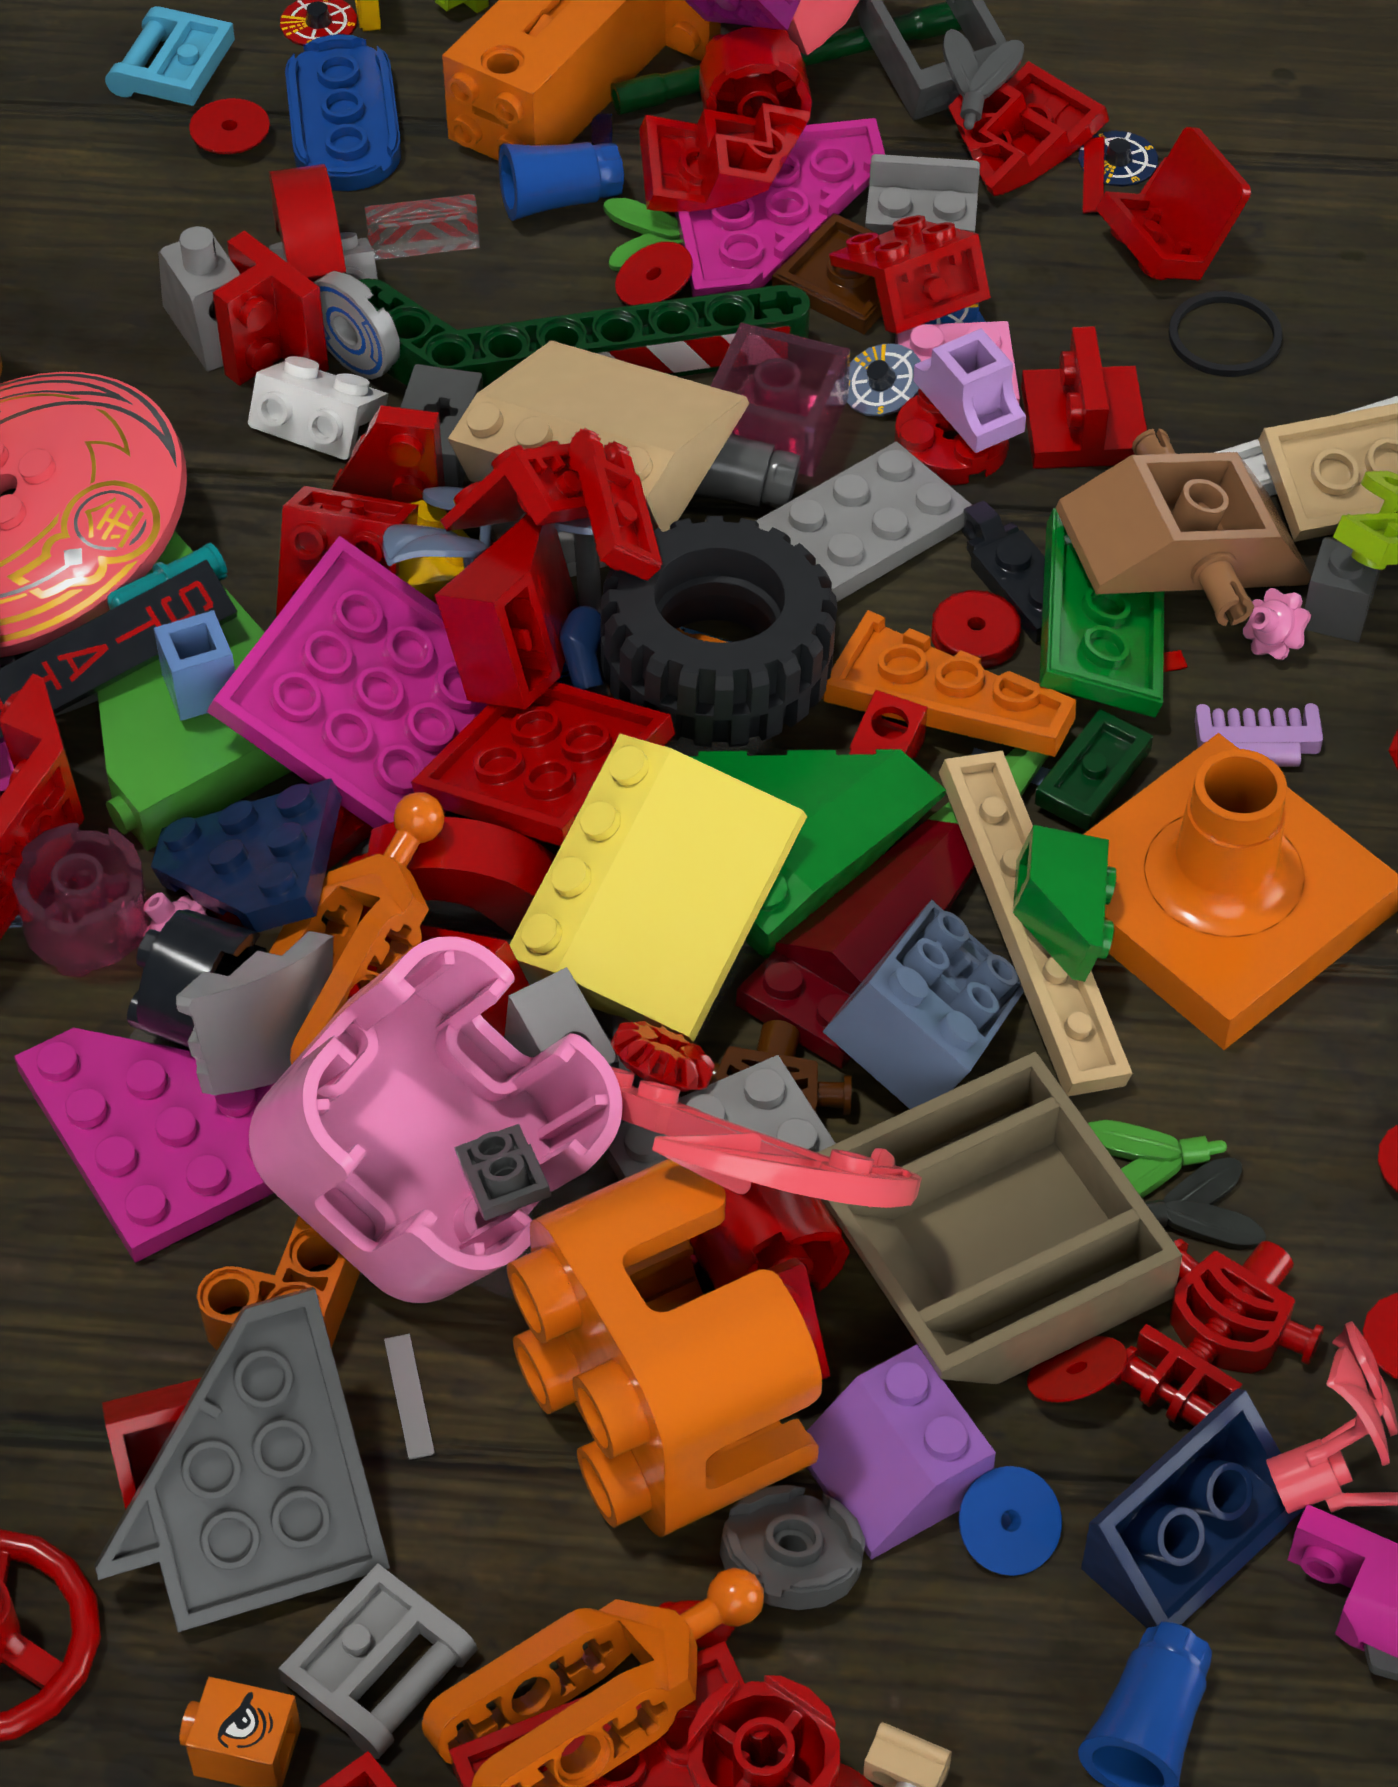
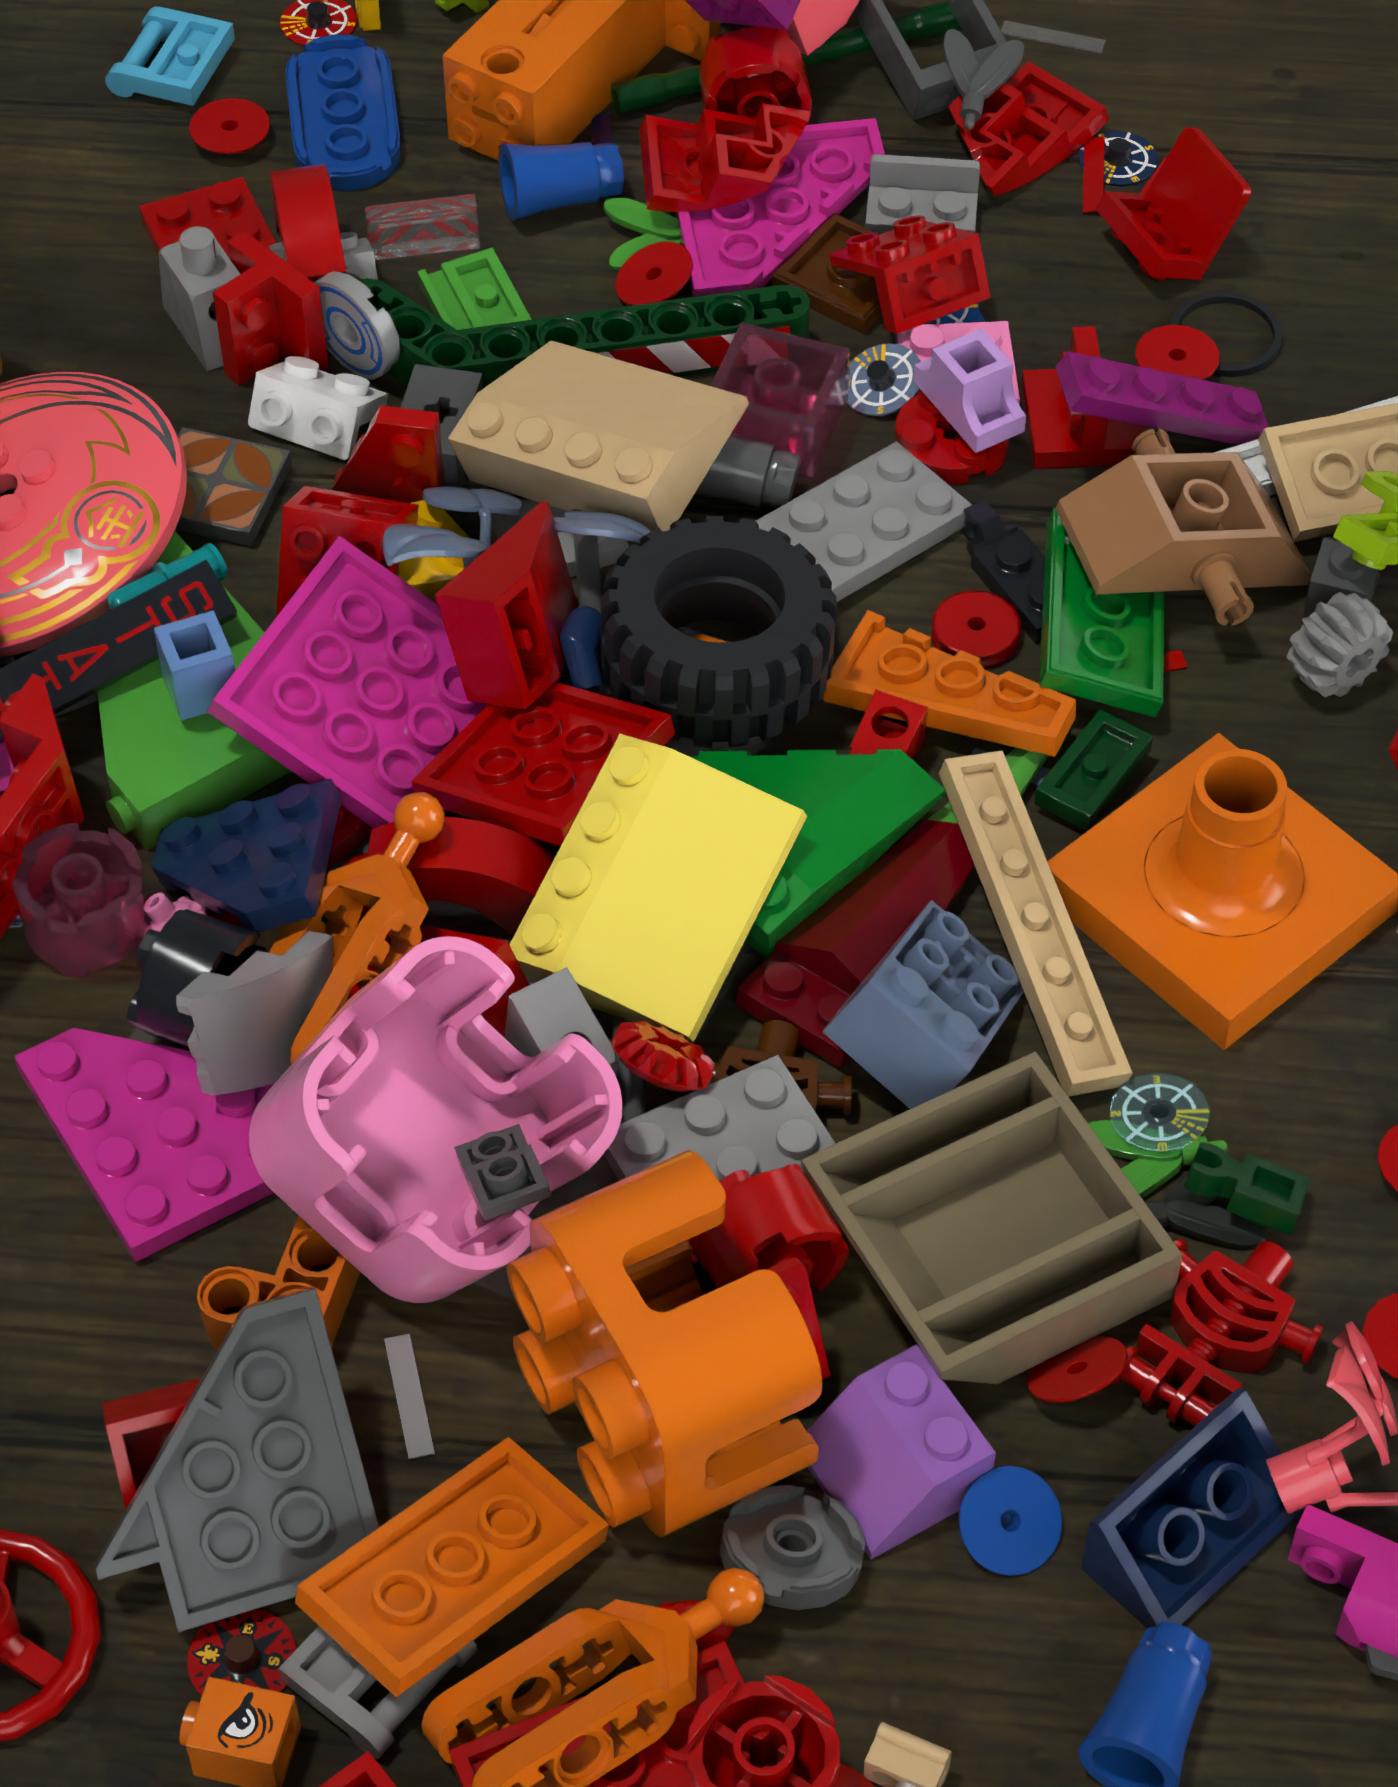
(222, 208): none -> red plate
(229, 485): none -> tile
(241, 1650): none -> piece
(451, 1565): none -> orange plate
(472, 292): none -> bright green plate
(522, 482): red bracket -> none
(615, 505): red hinge -> none
(740, 1155): coral piece -> none
(1053, 36): none -> clear piece
(1063, 896): green slope -> none
(1159, 1112): none -> clear light blue piece
(1160, 399): none -> magenta plate
(1178, 351): none -> red piece
(1256, 1188): none -> dark green plate
(1277, 624): bright pink plant -> none
(1279, 742): lavender piece -> none
(1339, 644): none -> light grey gear

